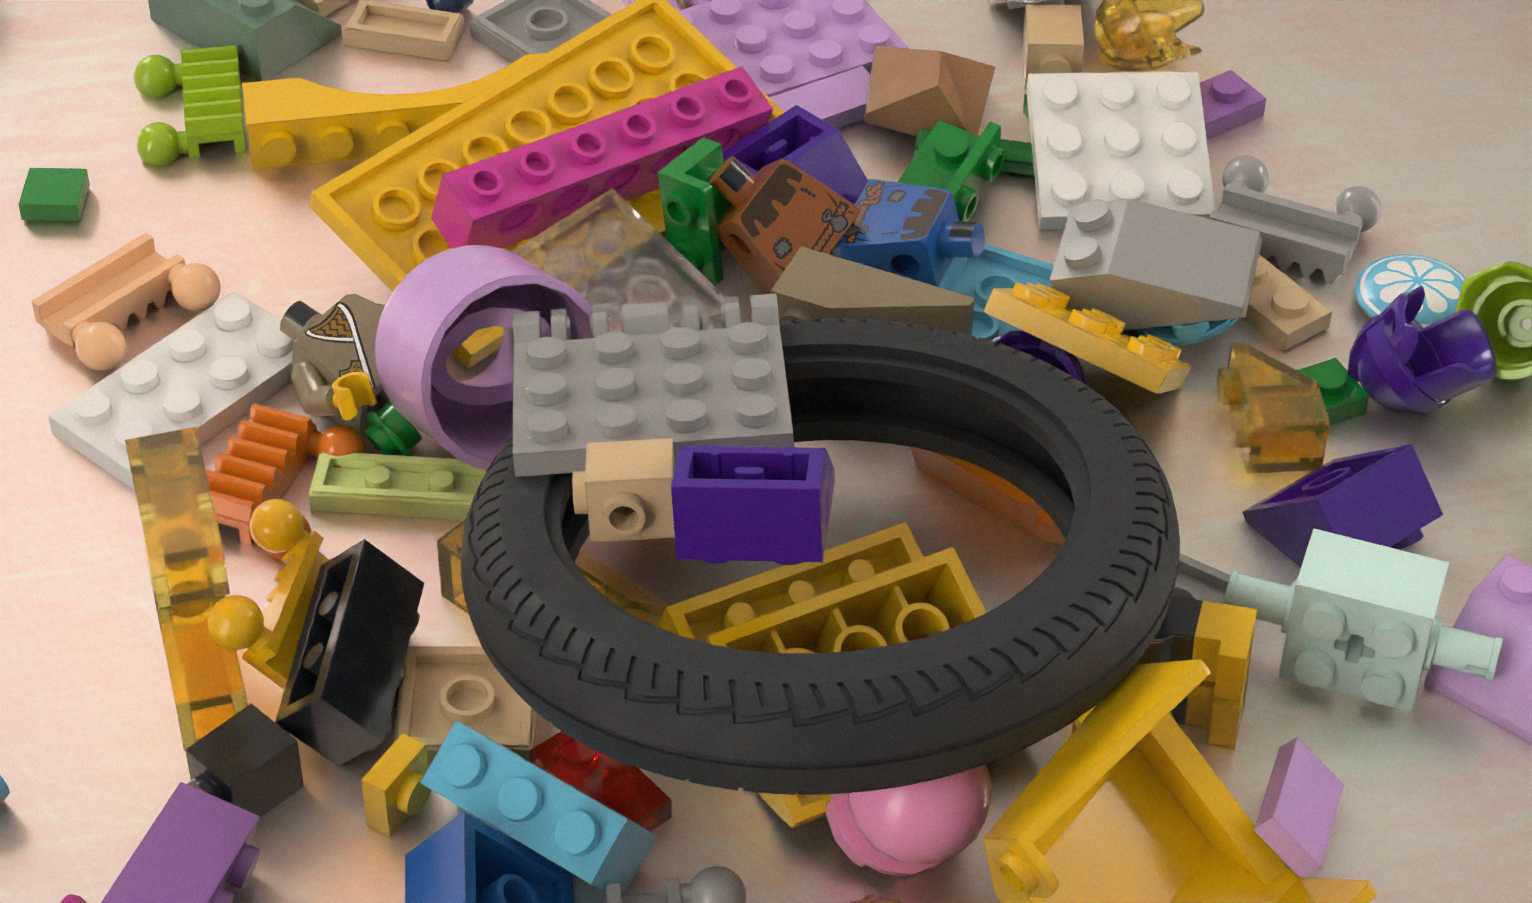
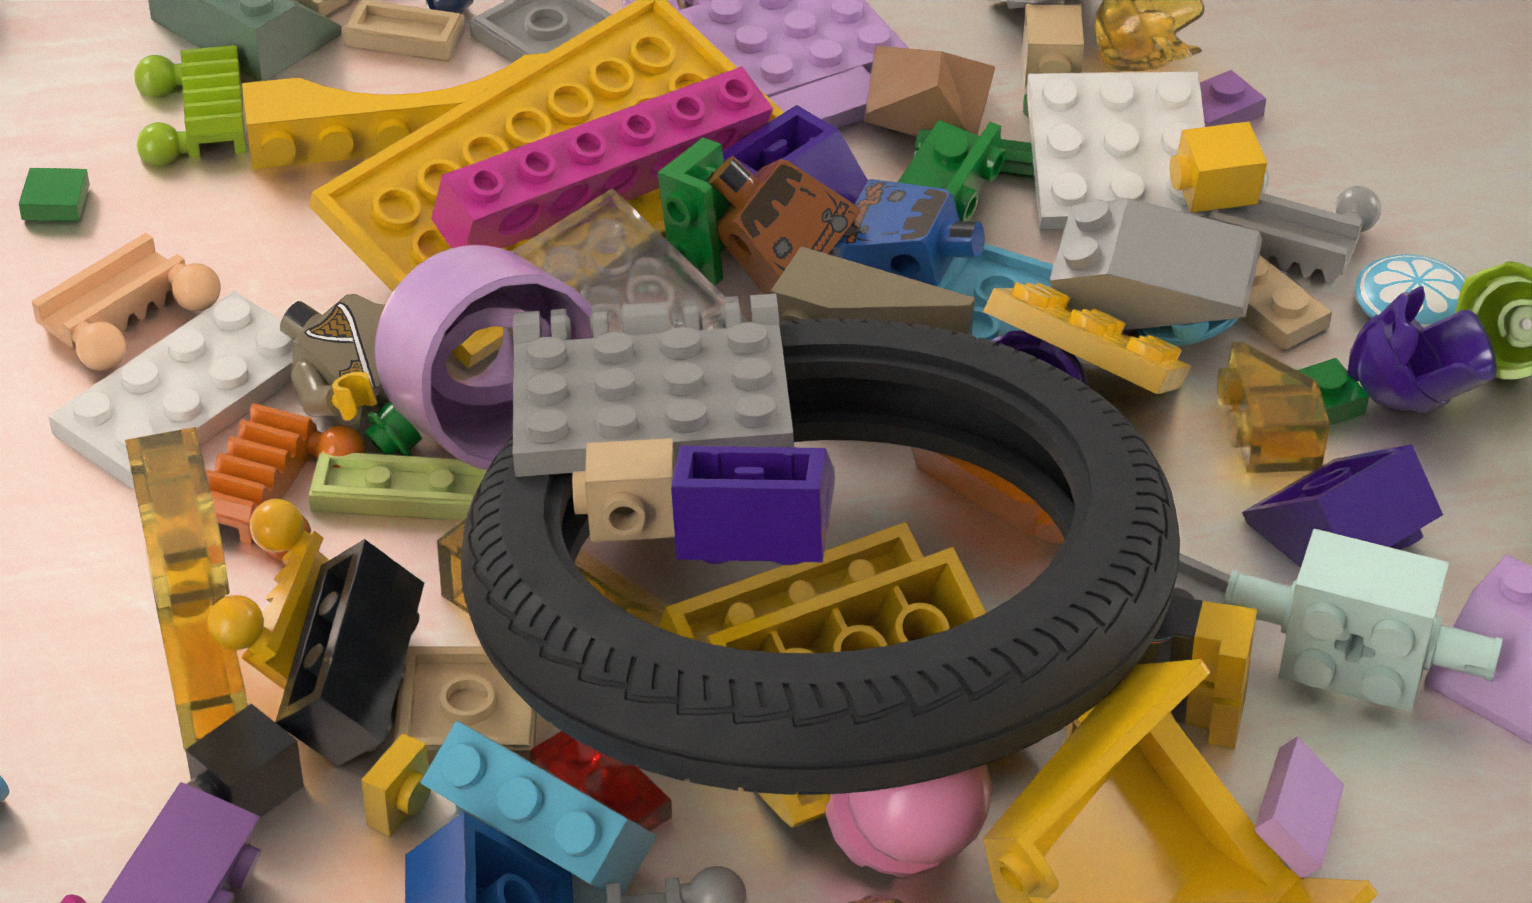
(1218, 167): none -> yellow brick

